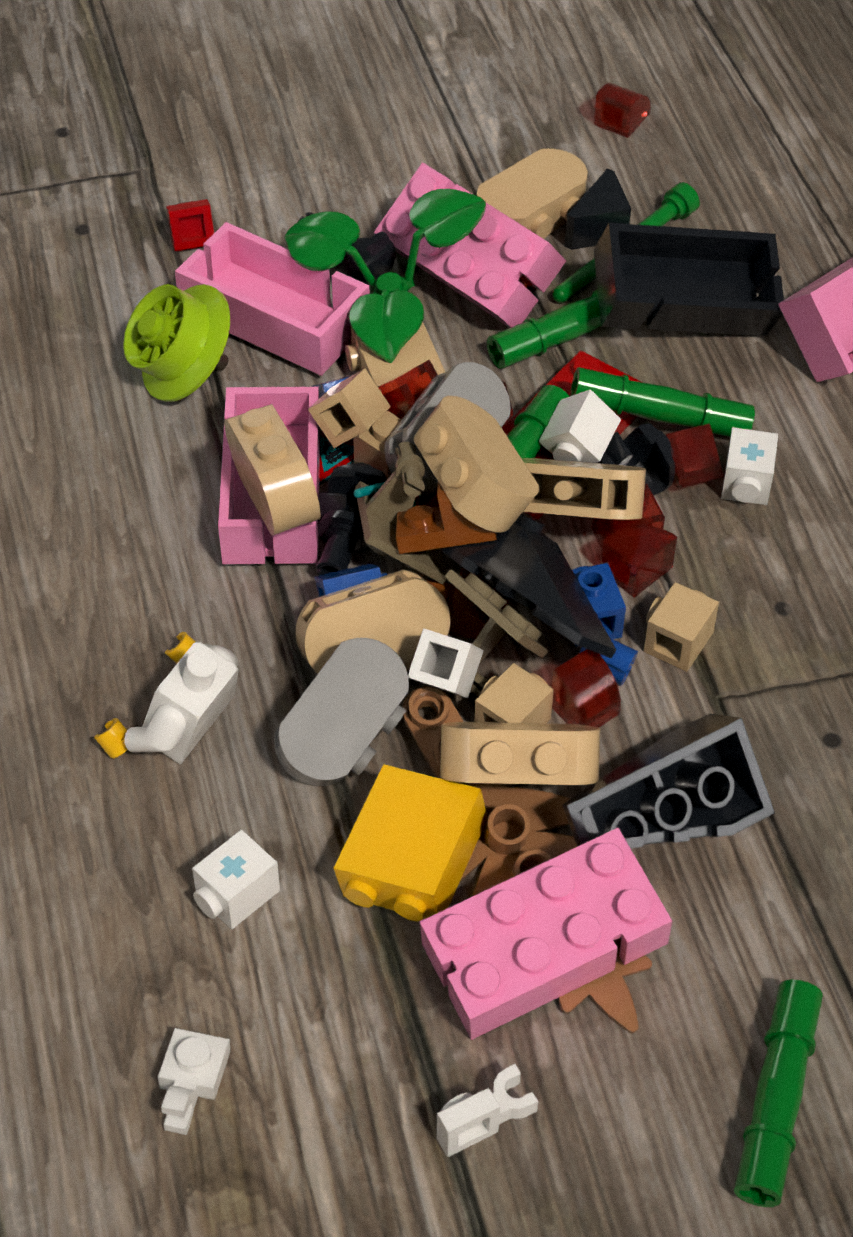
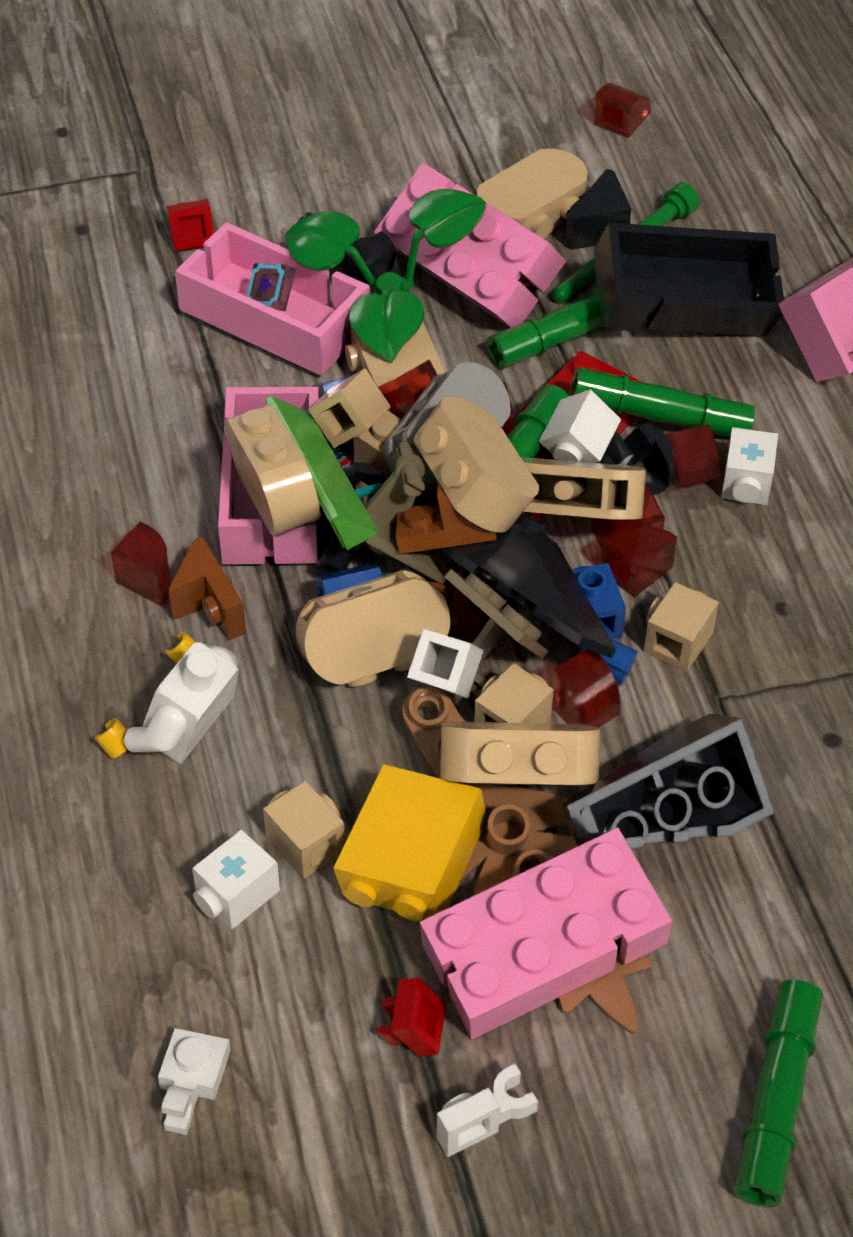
(143, 564): none -> clear red brick
(178, 339): lime piece -> none
(204, 585): none -> dark orange slope
(271, 284): none -> clear smoke tile
(304, 828): none -> tan brick
(332, 485): none -> bright green slope
(343, 713): light grey brick -> none
(416, 1018): none -> red tile

